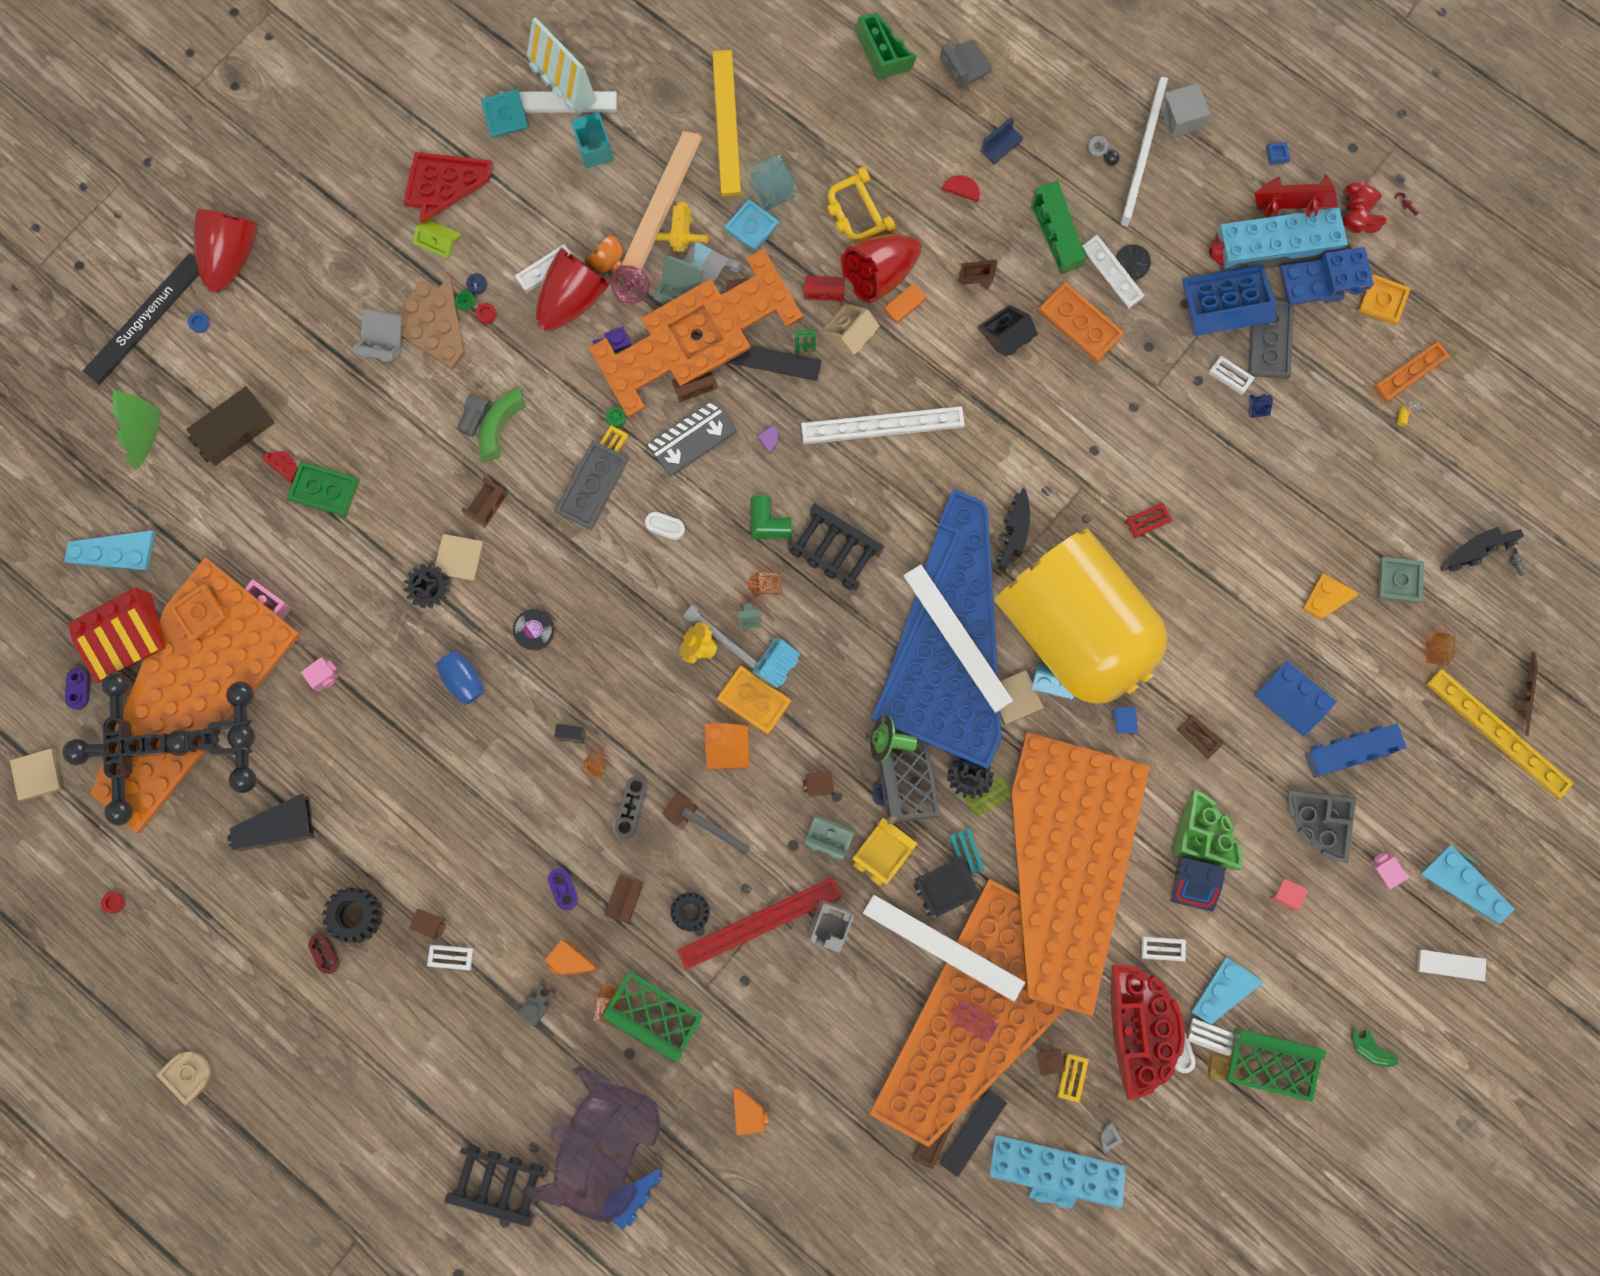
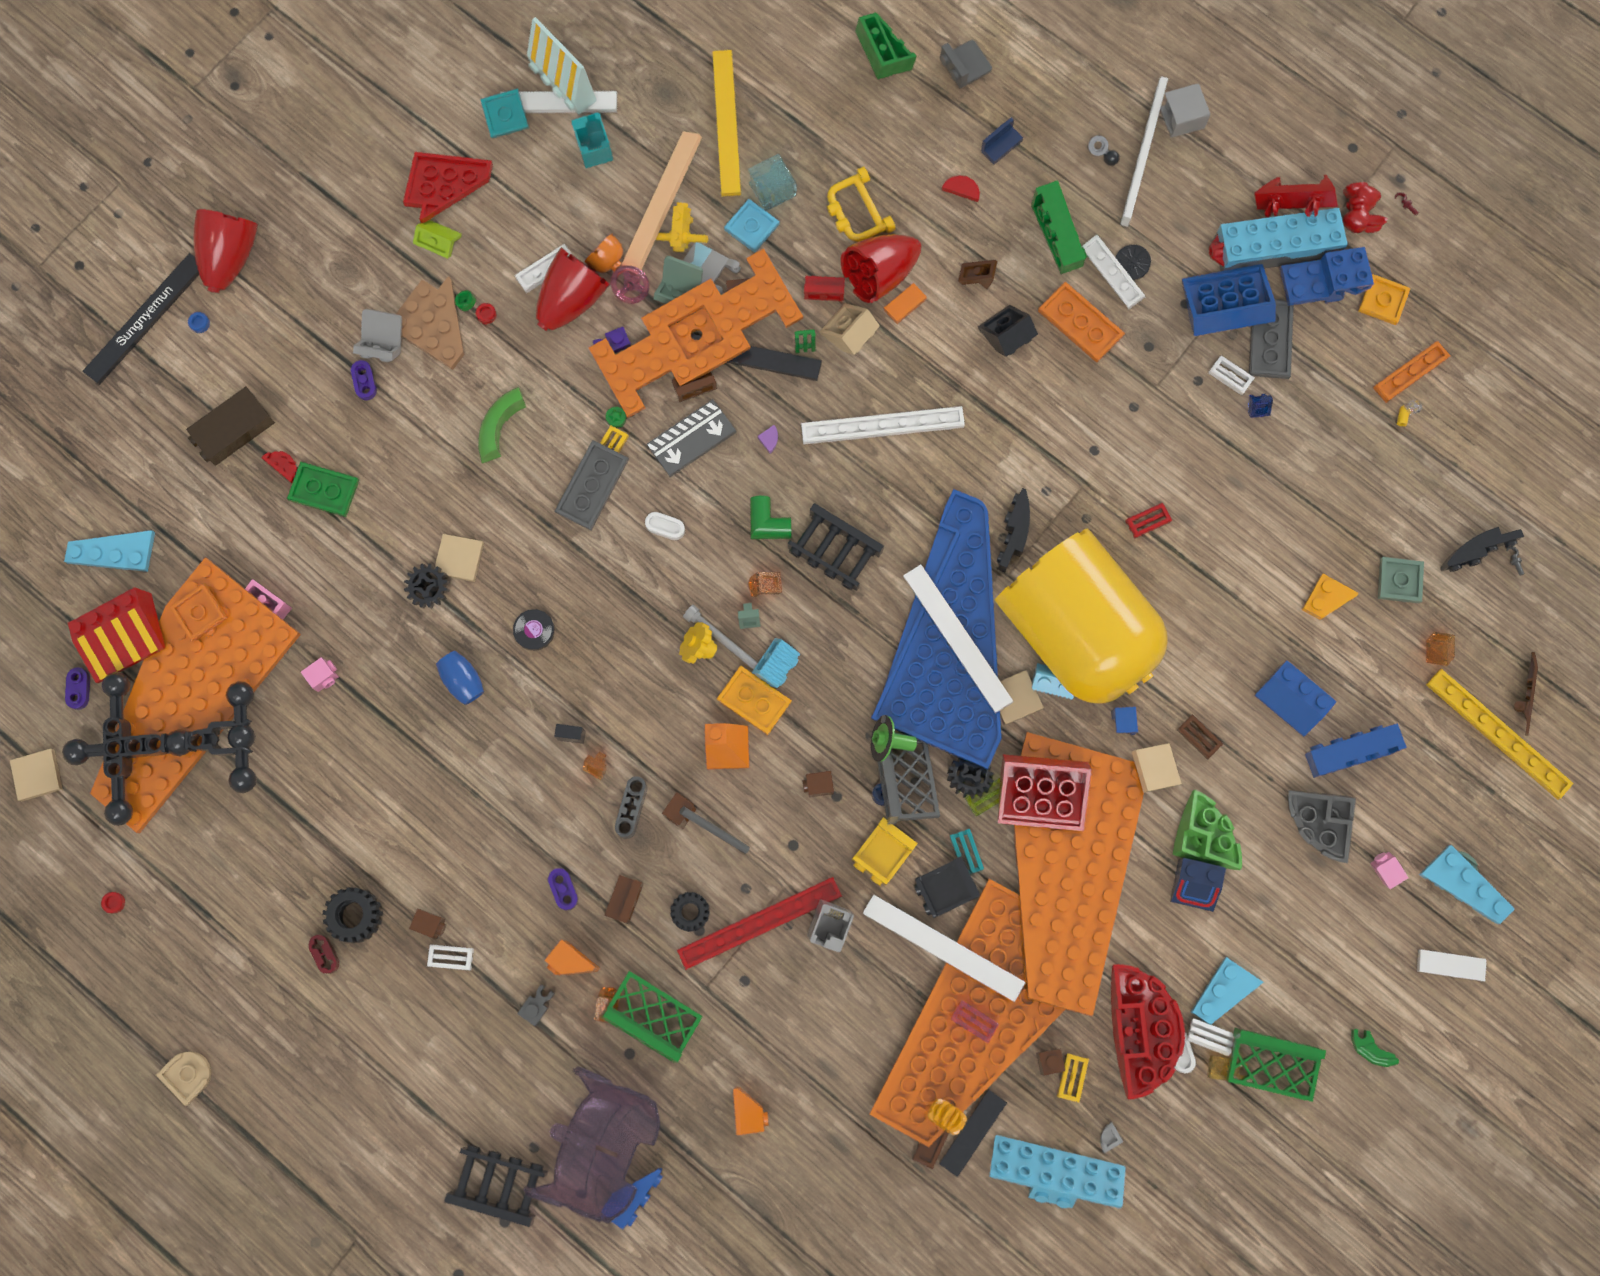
(138, 425): bright green brick -> none
(278, 825): black slope -> none
(364, 381): none -> dark purple plate
(475, 410): dark grey piece -> none
(476, 284): dark blue tile -> none
(485, 503): reddish brown panel -> none
(829, 837): sand green bracket -> none
(947, 1116): none -> light orange gear
(1043, 792): none -> red slope
(1156, 767): none -> tan tile
(1182, 950): white tile -> none
(1278, 153): blue tile -> none
(1290, 895): coral panel -> none

